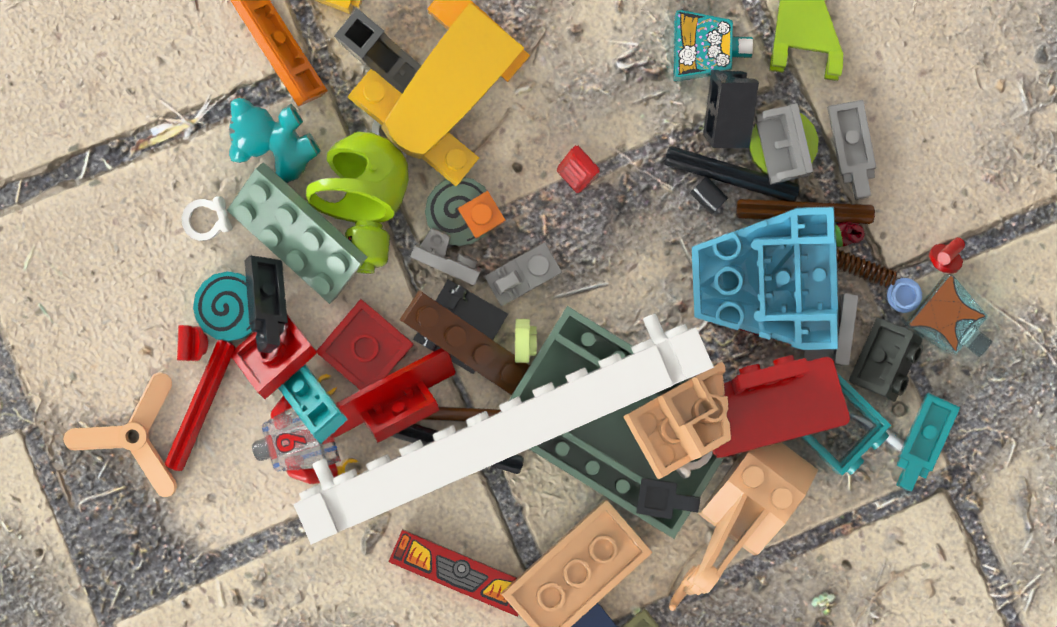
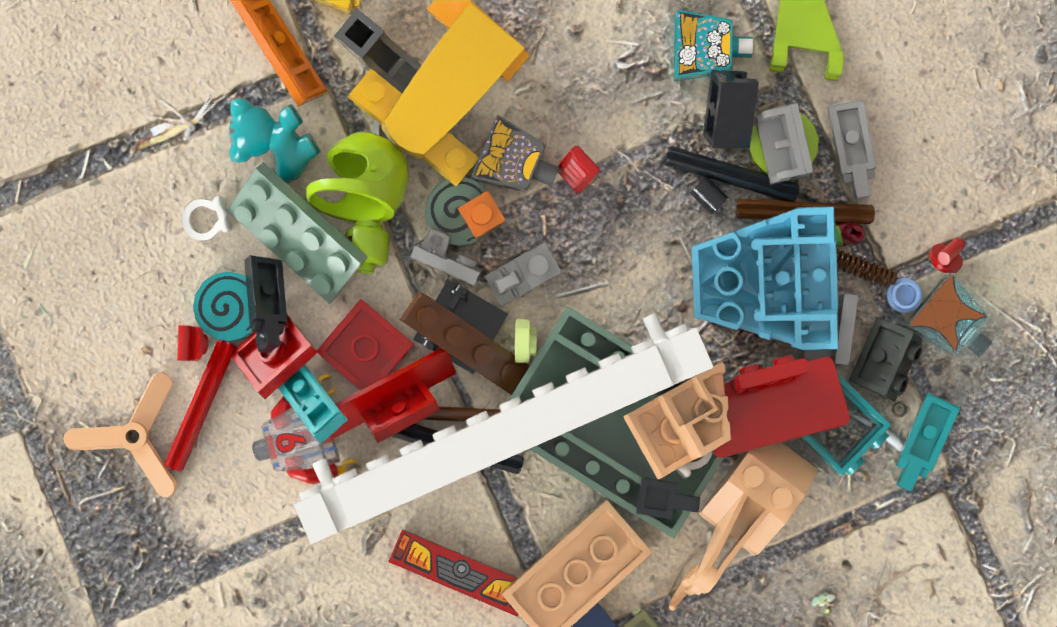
(512, 159): none -> torso

